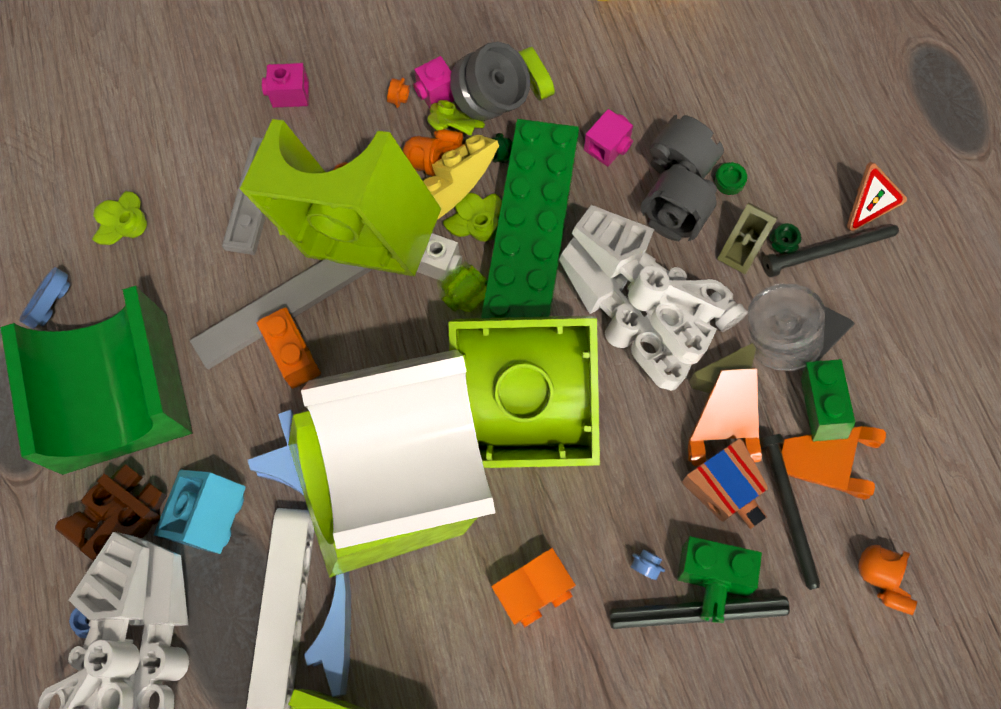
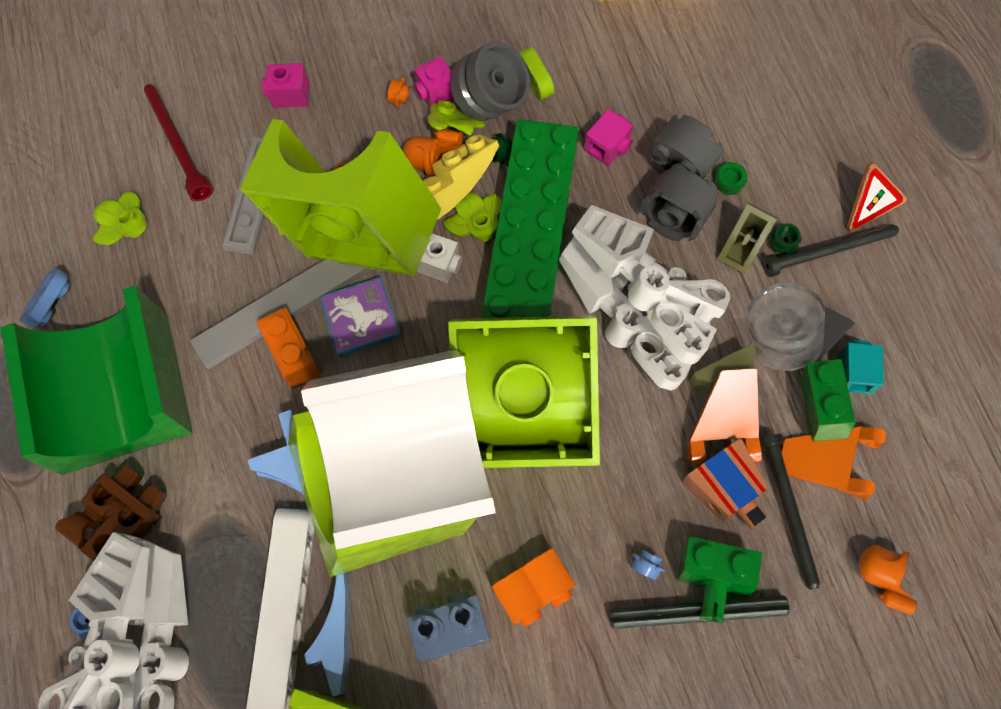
(196, 184): none -> dark red piece
(200, 510): medium azure slope -> none
(359, 317): none -> tile
(448, 627): none -> sand blue brick
(464, 288): clear neon green head -> none
(733, 314): white wheel -> none
(863, 366): none -> teal brick

